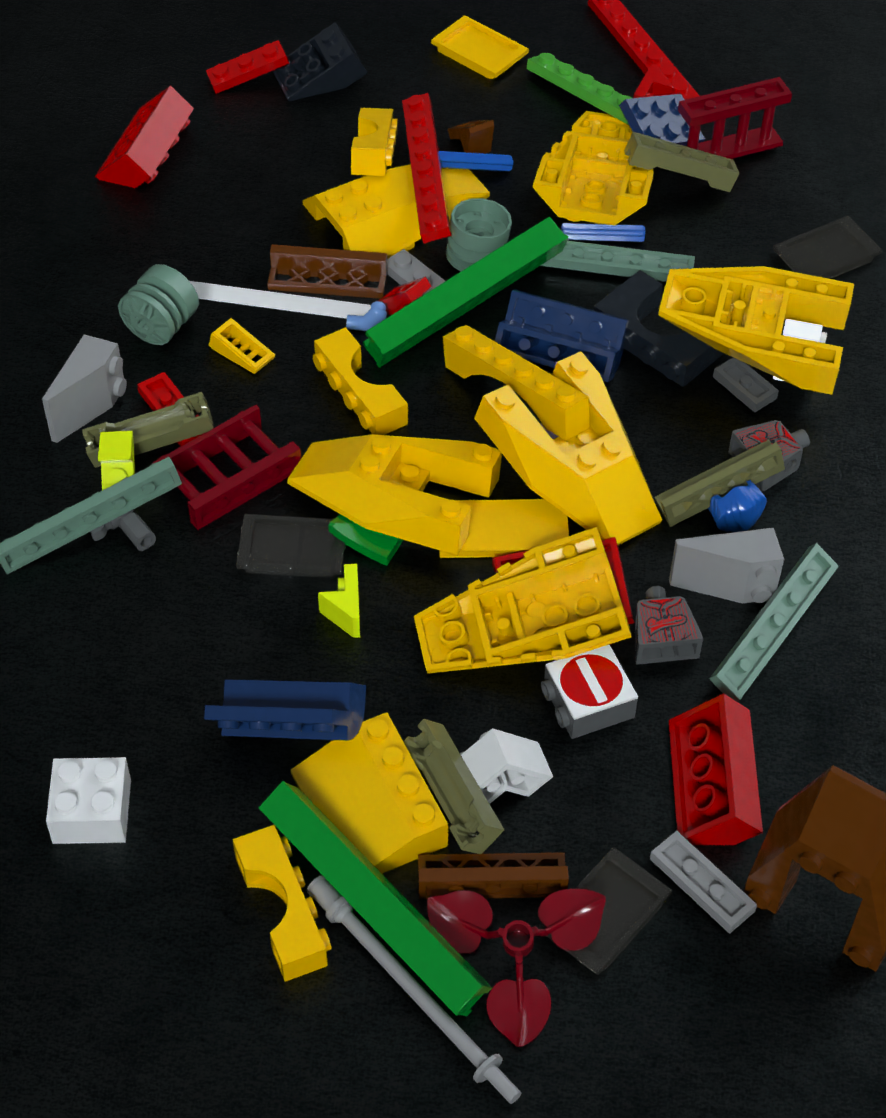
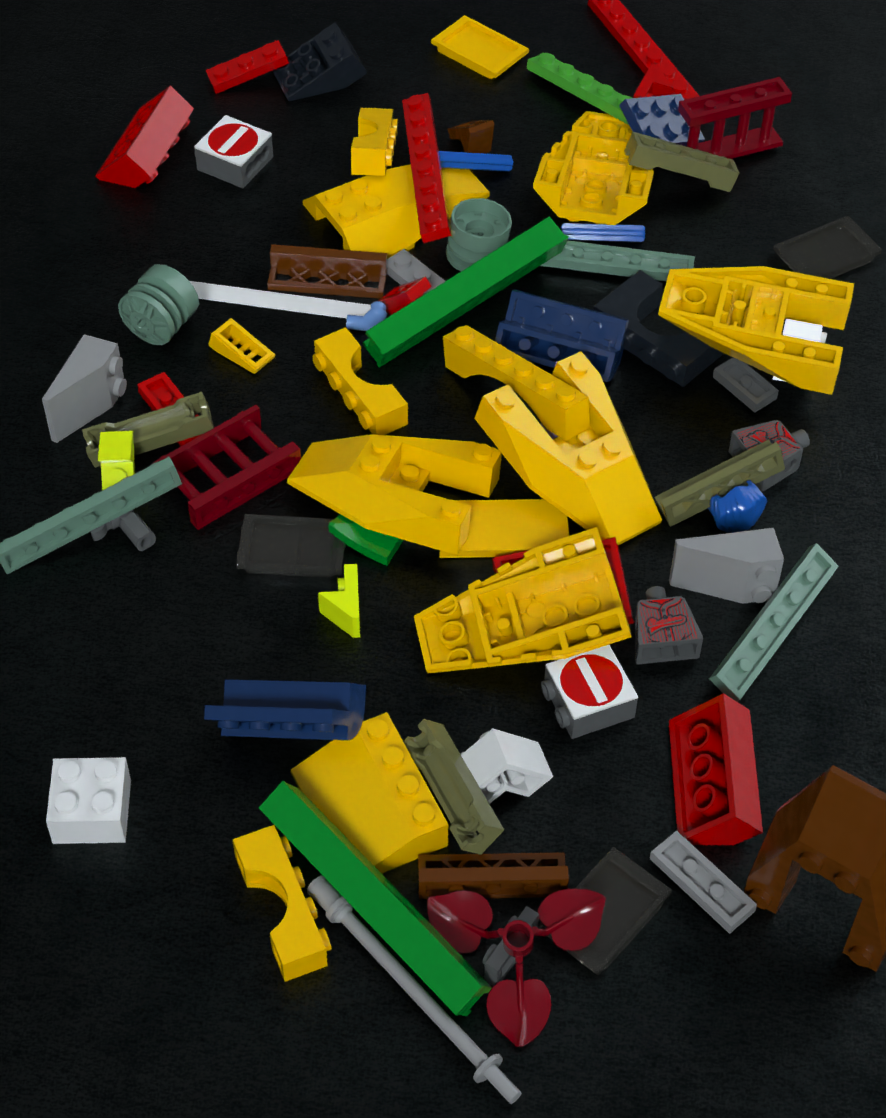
(234, 151): none -> piece
(496, 959): none -> dark grey plate

